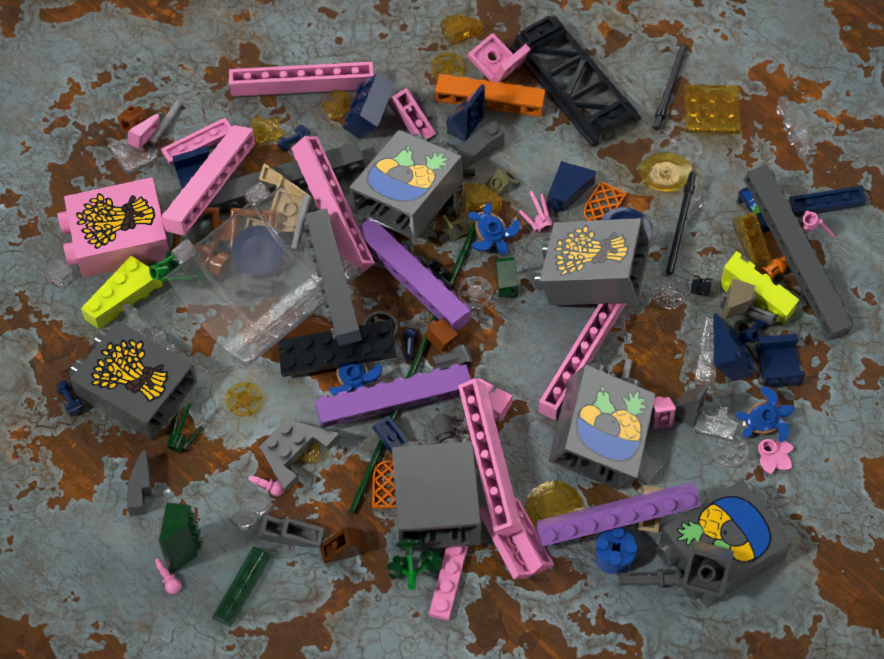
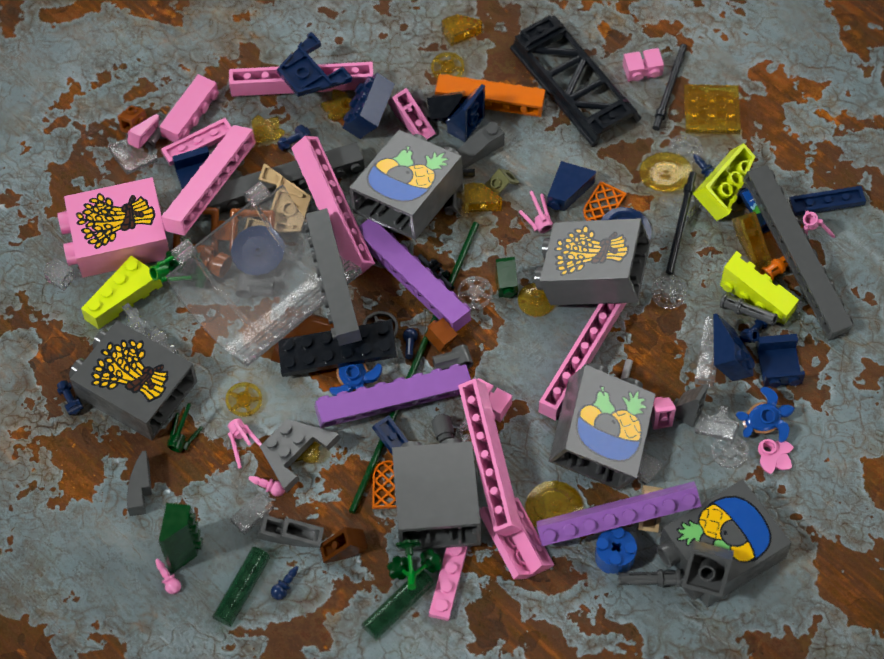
(189, 109): none -> bright pink brick
(239, 431): none -> bright pink plant
(279, 590): none -> dark blue bar
(300, 225): light grey bar -> none
(305, 75): none -> dark blue wing
(396, 605): none -> clear green brick
(443, 105): none -> black slope
(448, 230): olive bracket -> none
(492, 231): blue animal -> none
(505, 60): bright pink bracket -> none
(534, 306): none -> clear yellow dish
(638, 68): none -> bright pink piece
(701, 285): black wheel -> none
(706, 169): none -> dark blue bar
(722, 185): none -> neon yellow wedge
(738, 298): dark tan slope -> none
(800, 131): clear slope -> none

